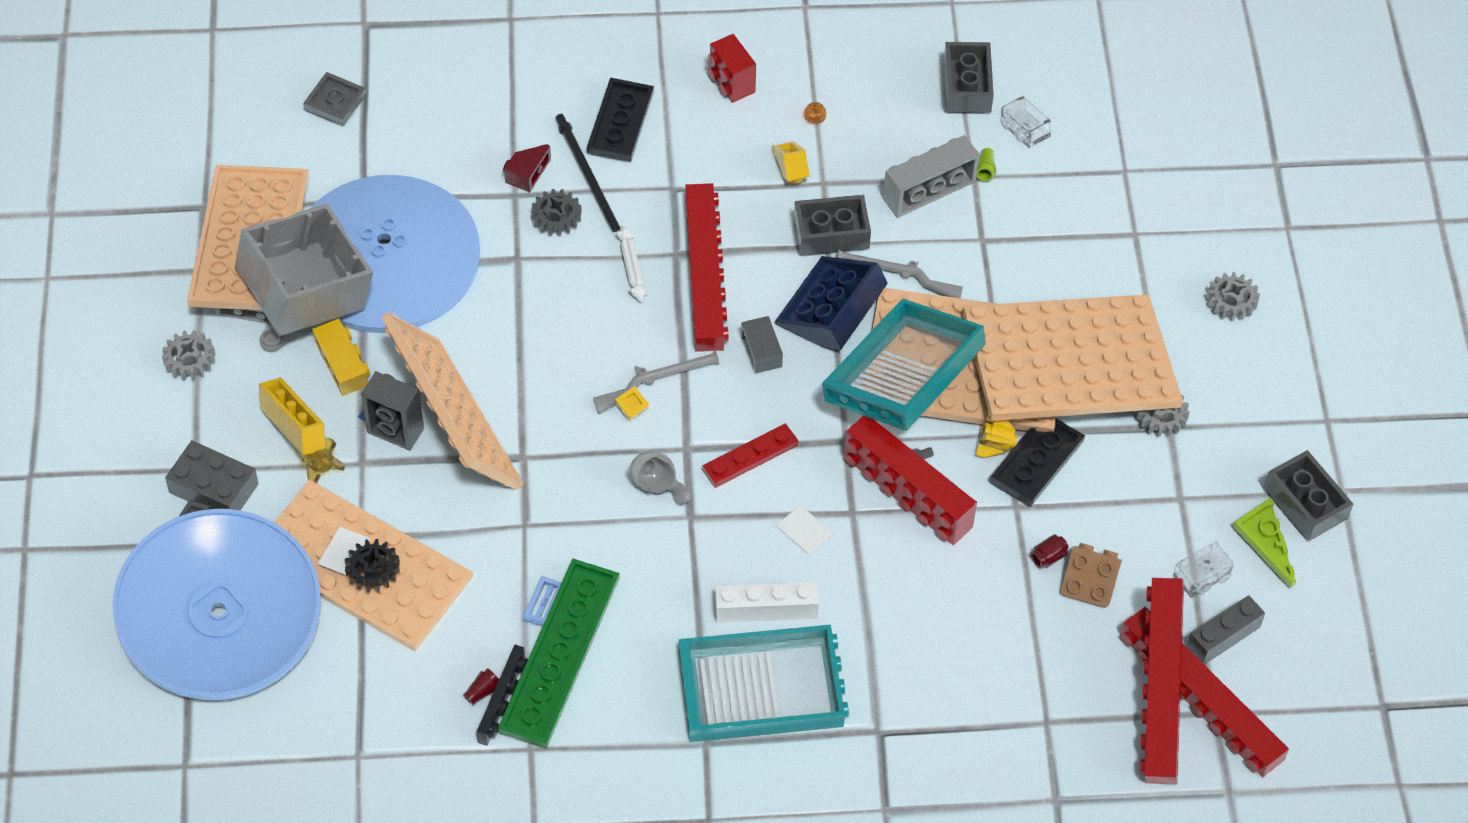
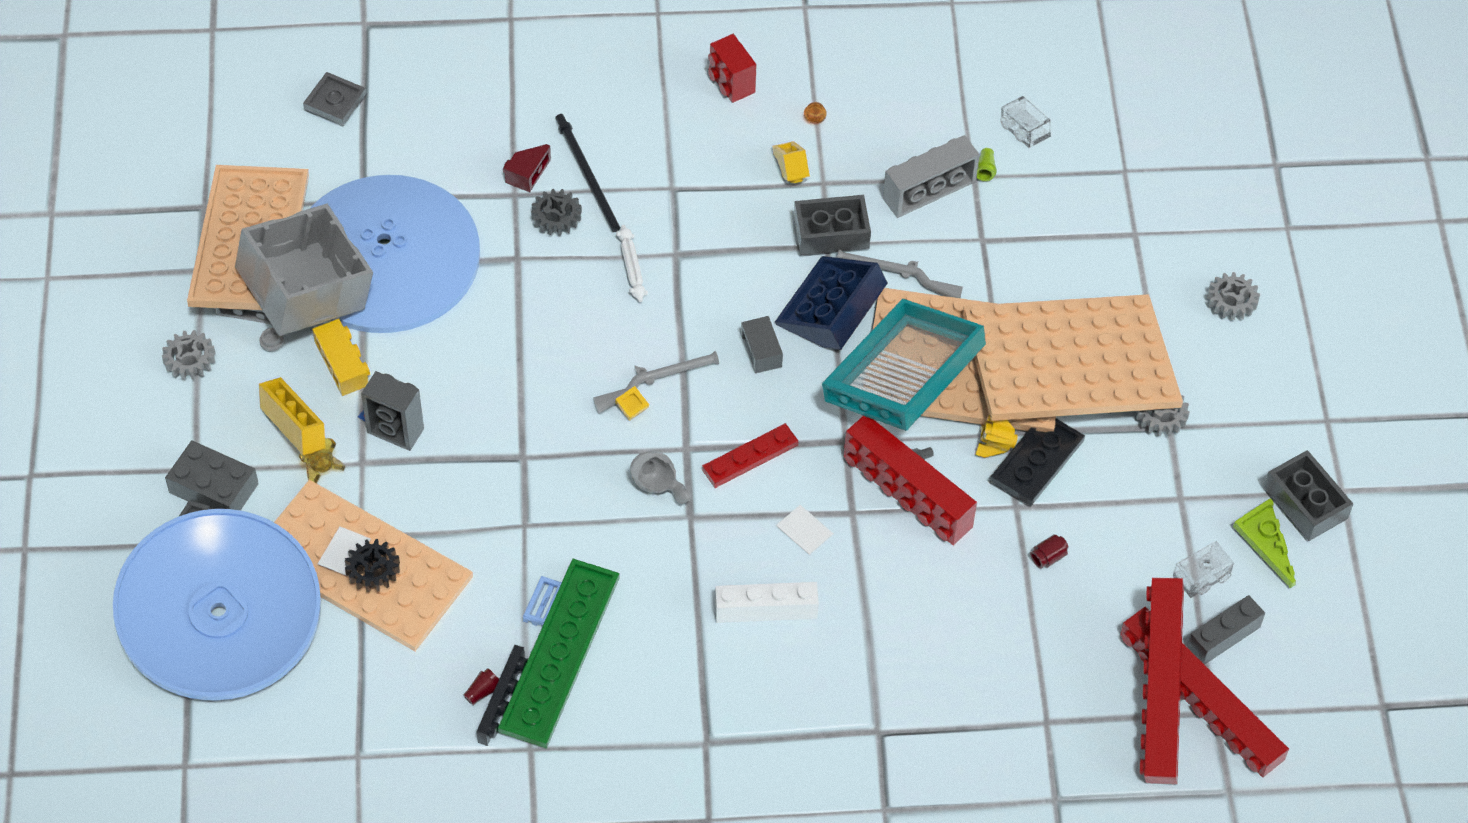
(452, 402): light nougat plate -> none
(620, 119): black plate -> none
(704, 267): red brick -> none
(762, 683): clear window -> none
(968, 77): dark grey brick -> none
(1091, 575): medium nougat bracket -> none

